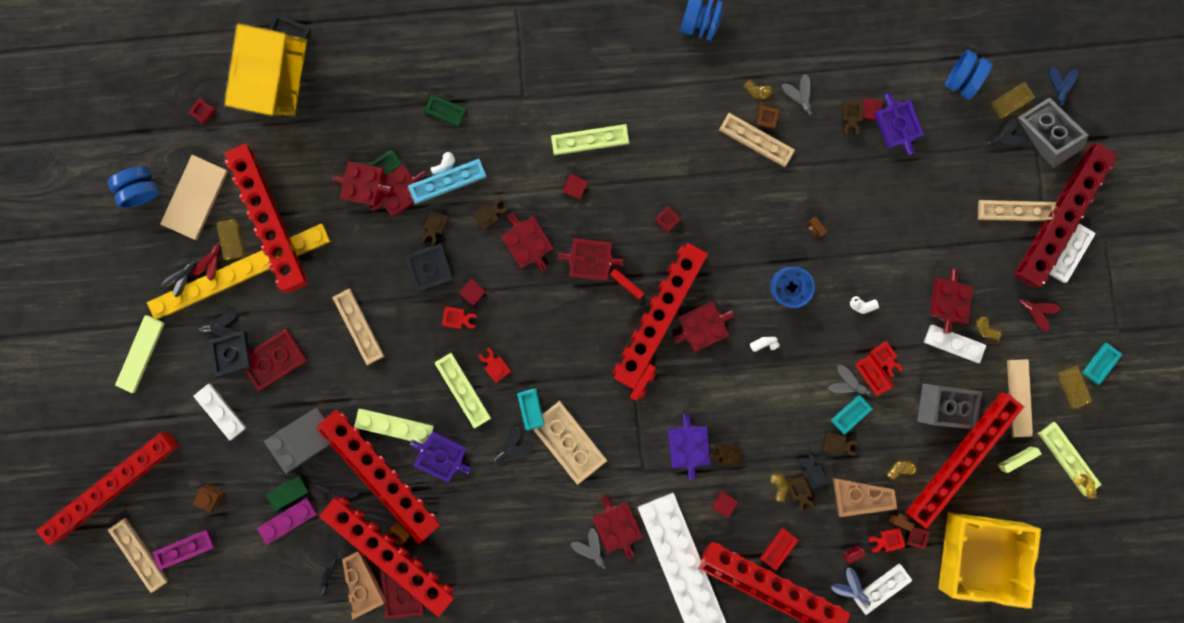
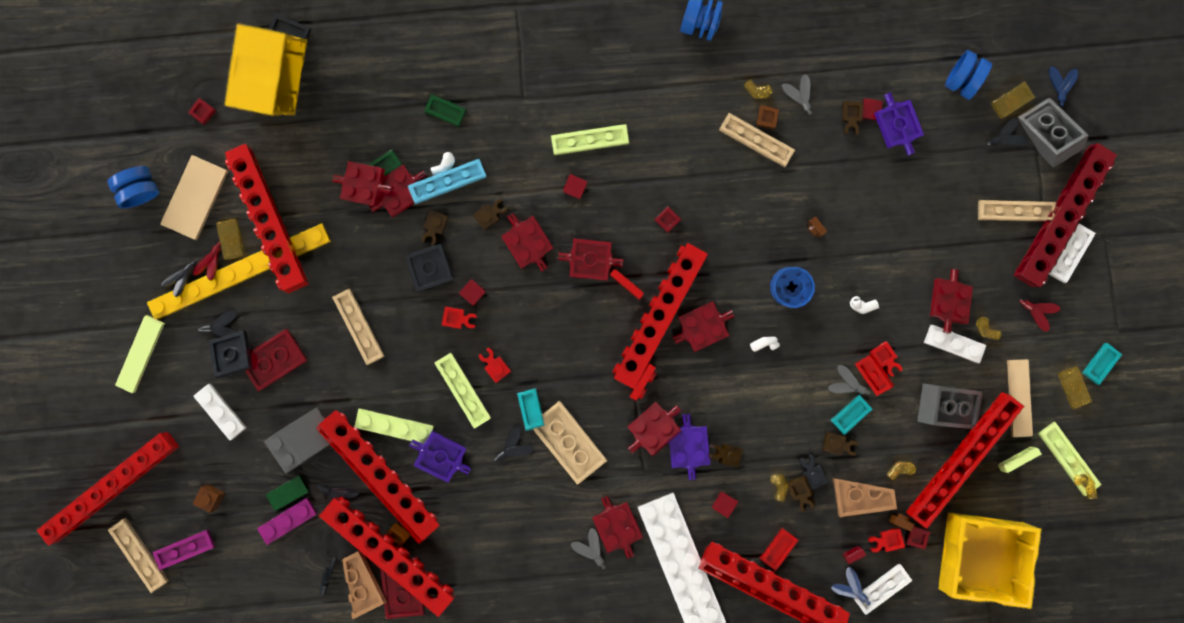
(654, 429): none -> dark red plate

